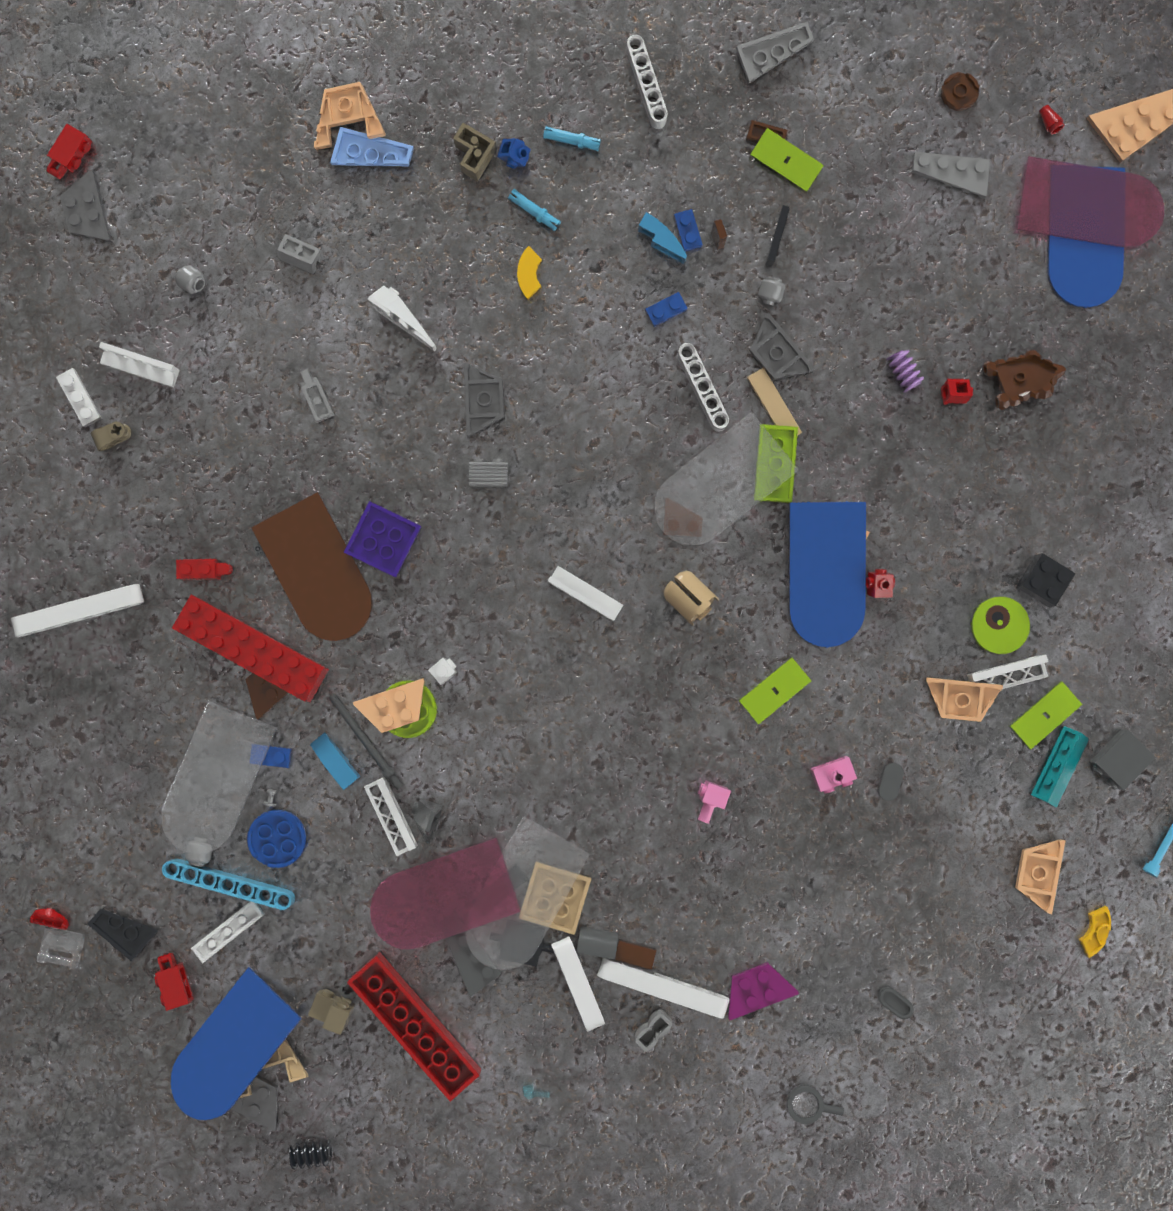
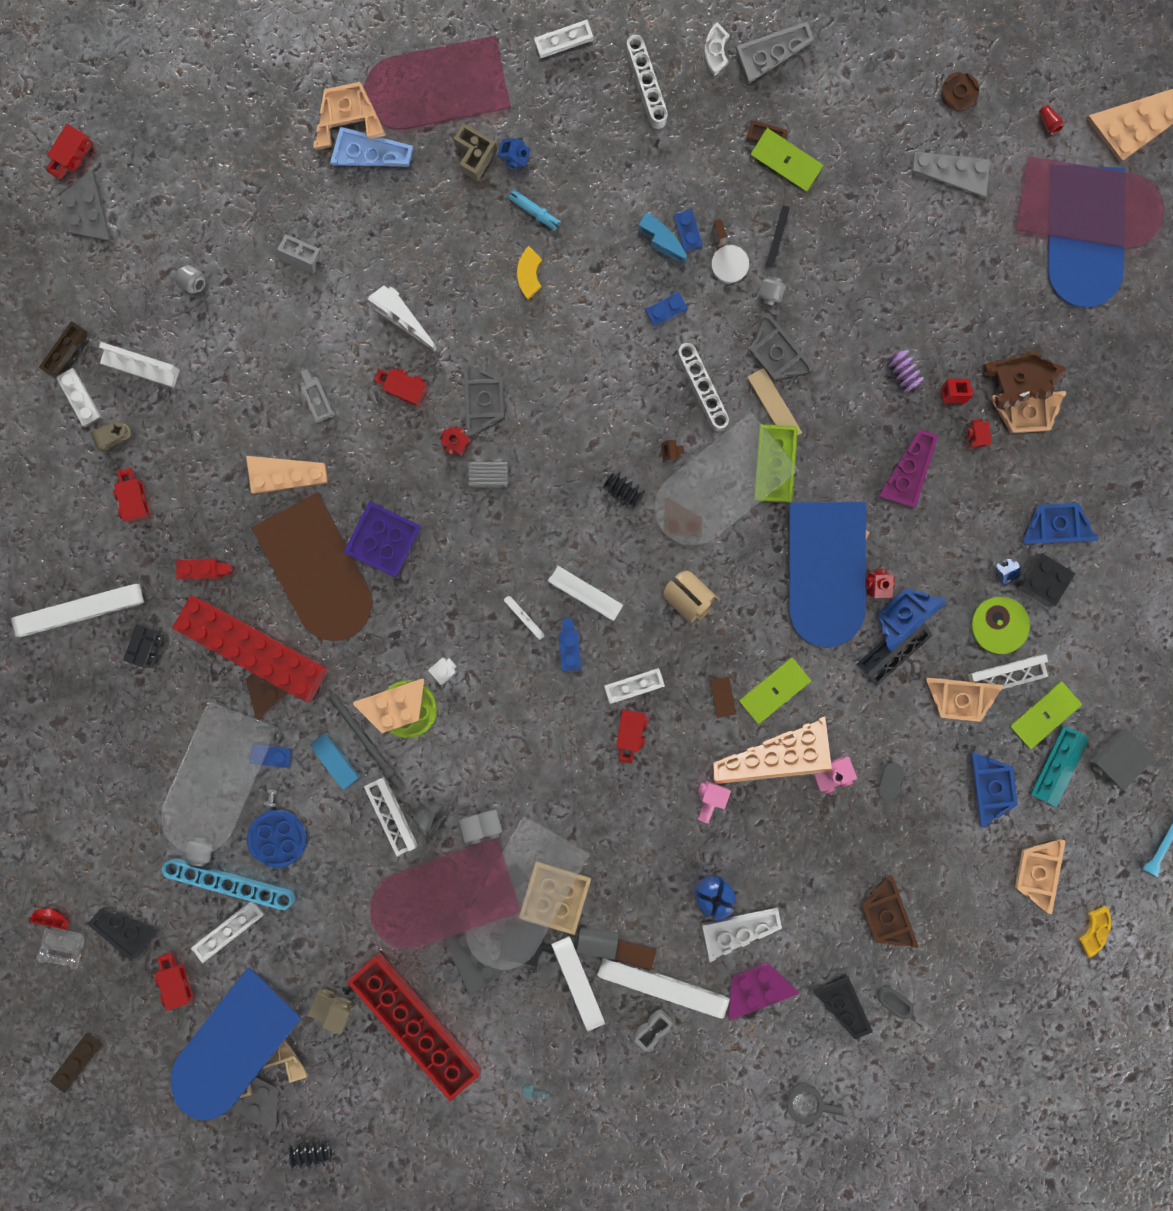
(63, 349): none -> dark brown plate
(76, 1063): none -> dark brown plate
(131, 497): none -> red brick
(143, 646): none -> black brick
(282, 474): none -> light nougat wing
(402, 386): none -> red brick
(438, 84): none -> clear pink piece
(459, 445): none -> red brick
(481, 826): none -> light grey brick
(524, 617): none -> white tile
(563, 39): none -> white plate
(569, 646): none -> blue brick
(572, 138): medium azure pin -> none
(624, 490): none -> black piece
(630, 733): none -> red brick
(634, 686): none -> white plate
(670, 450): none -> reddish brown tile
(710, 887): none -> blue cylinder
(714, 49): none -> white tile
(722, 697): none -> reddish brown tile
(730, 264): none -> white tile
(737, 931): none -> white wing
(785, 755): none -> light nougat wing
(845, 1005): none -> black wing
(880, 656): none -> black fence
(888, 916): none -> reddish brown wing
(907, 614): none -> blue wing
(909, 475): none -> magenta wing
(979, 434): none -> red brick
(993, 788): none -> blue wing
(1008, 573): none -> blue tile
(1033, 414): none -> light nougat wing
(1059, 524): none -> blue wing

